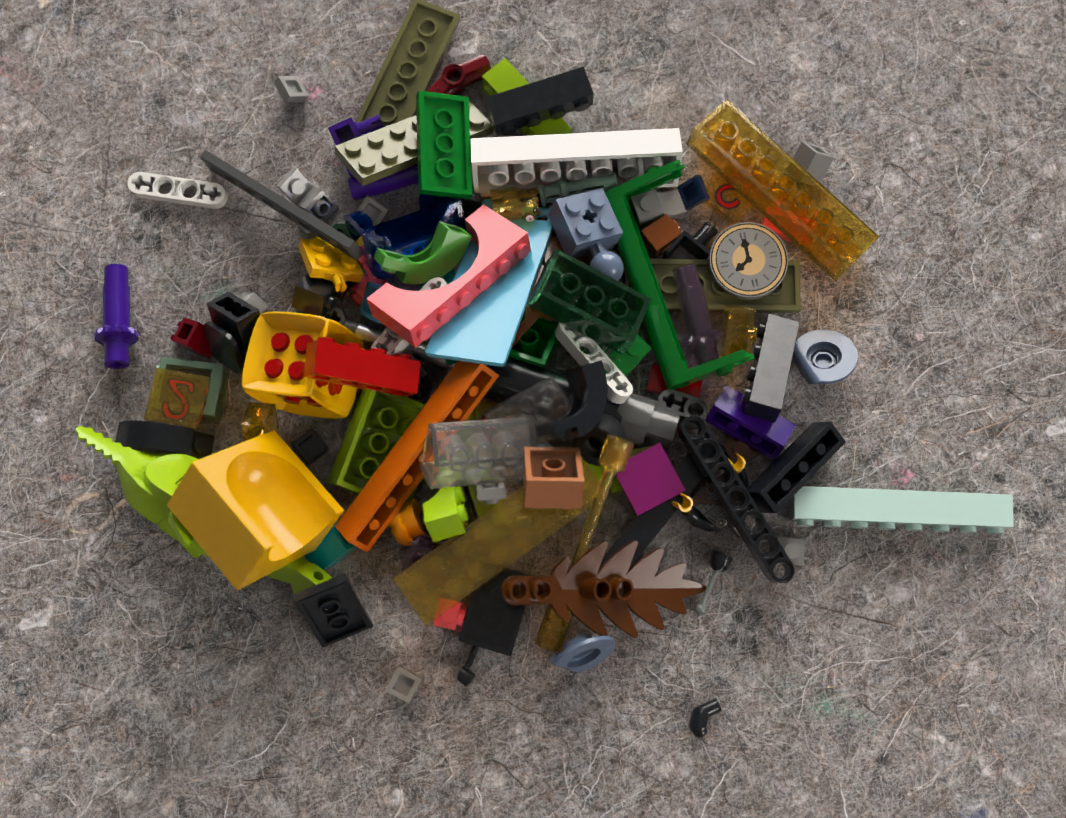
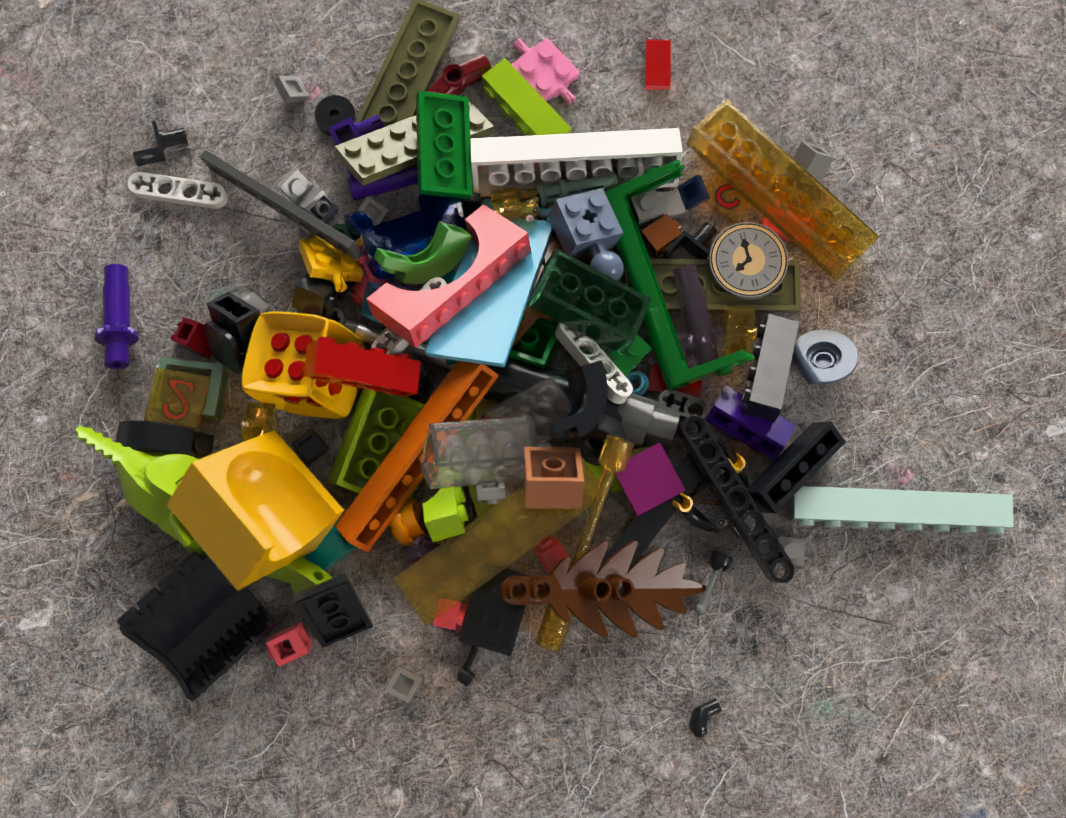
(164, 139): none -> black bracket
(196, 623): none -> black hinge
(284, 653): none -> coral brick
(330, 106): none -> black piece
(540, 101): black brick -> none
(546, 70): none -> bright pink plate
(550, 553): none -> coral brick
(583, 652): sand blue hat -> none
(639, 376): none -> medium azure plate
(657, 64): none -> red tile

